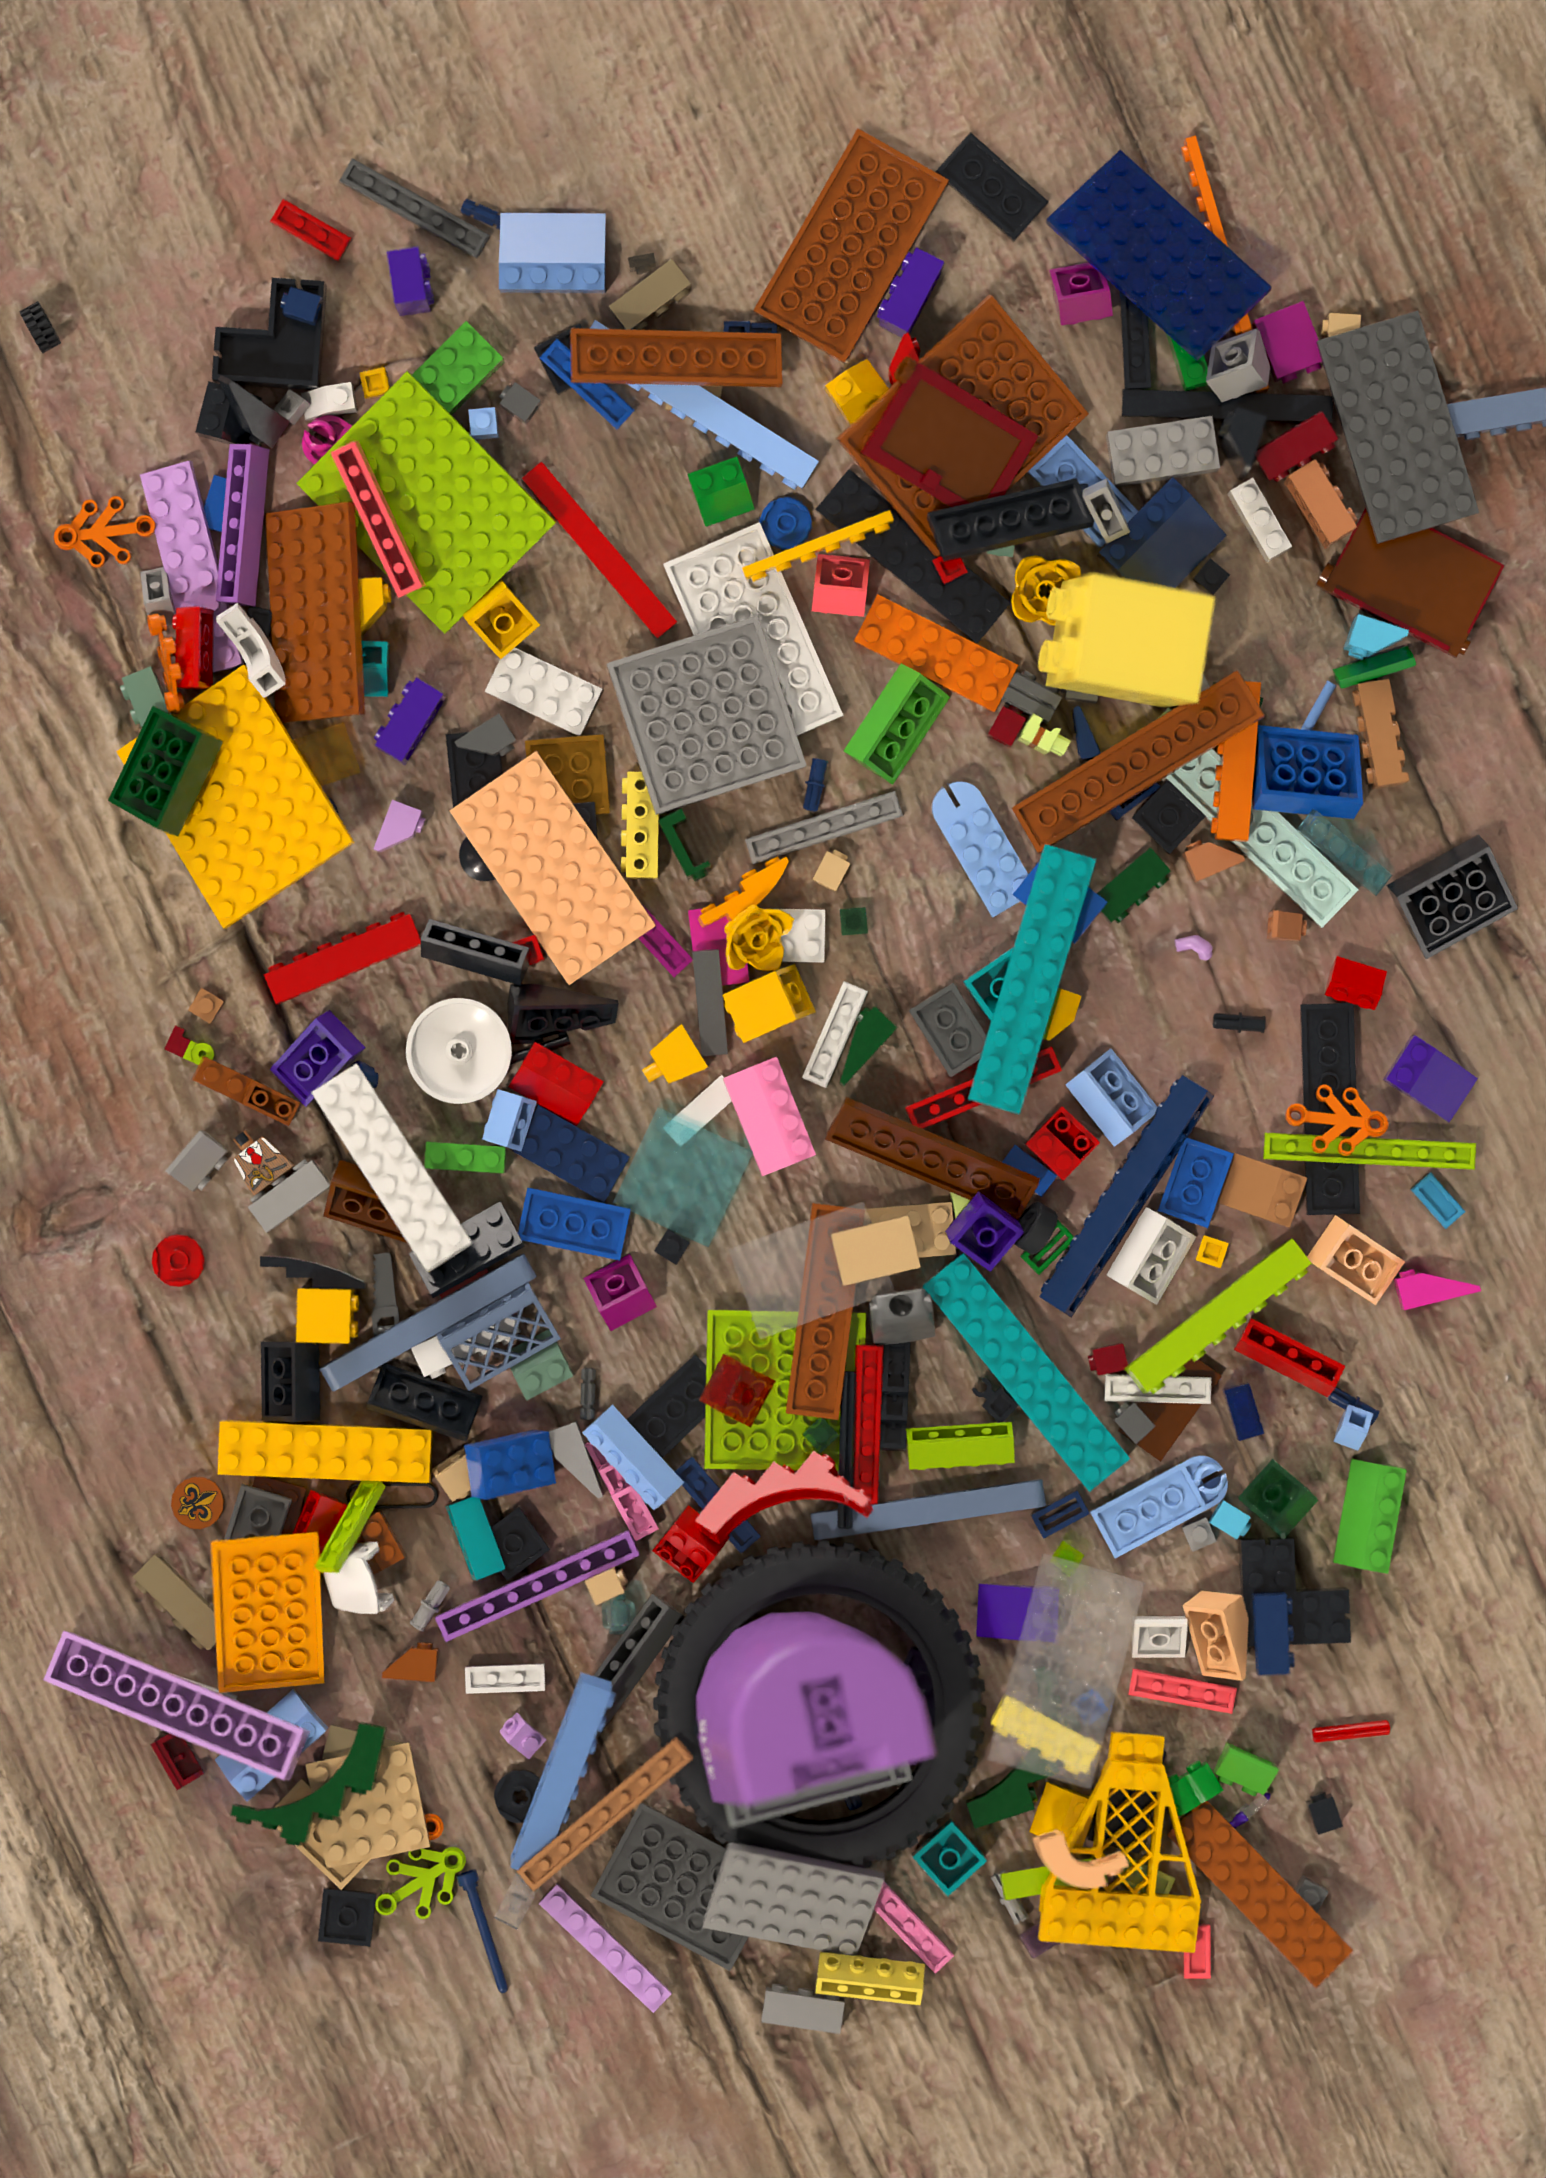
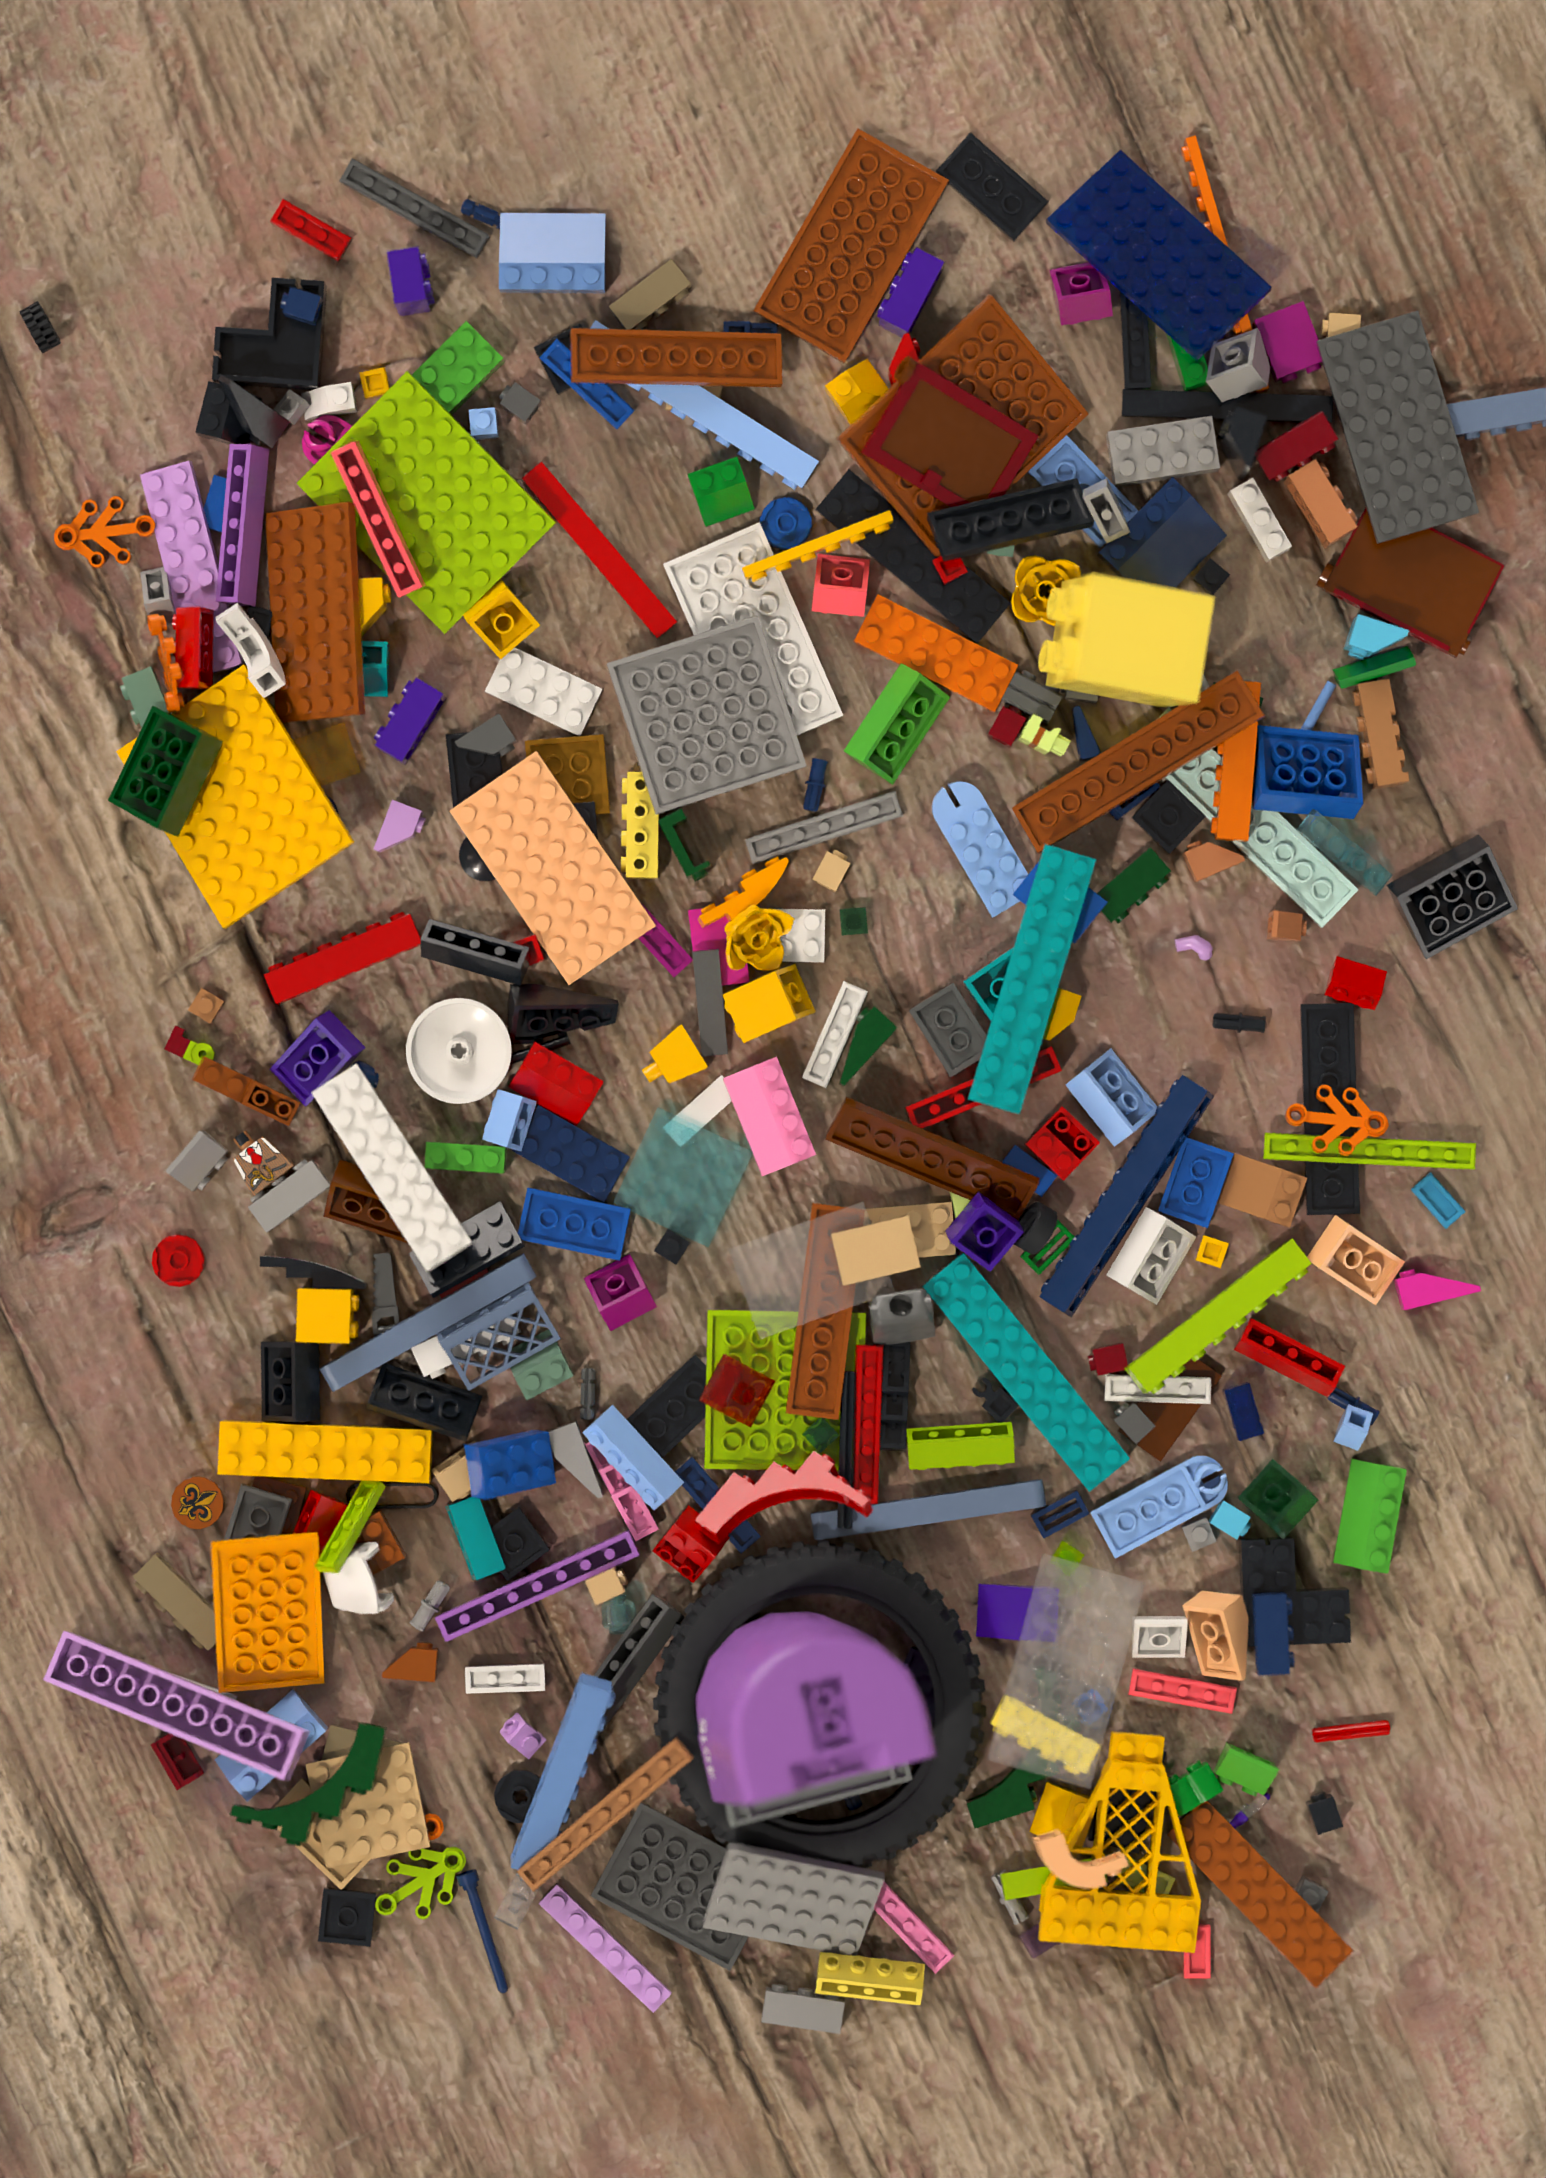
(642, 264): clear smoke plate -> none
(949, 1857): teal brick -> none
(1430, 1078): dark purple slope -> none

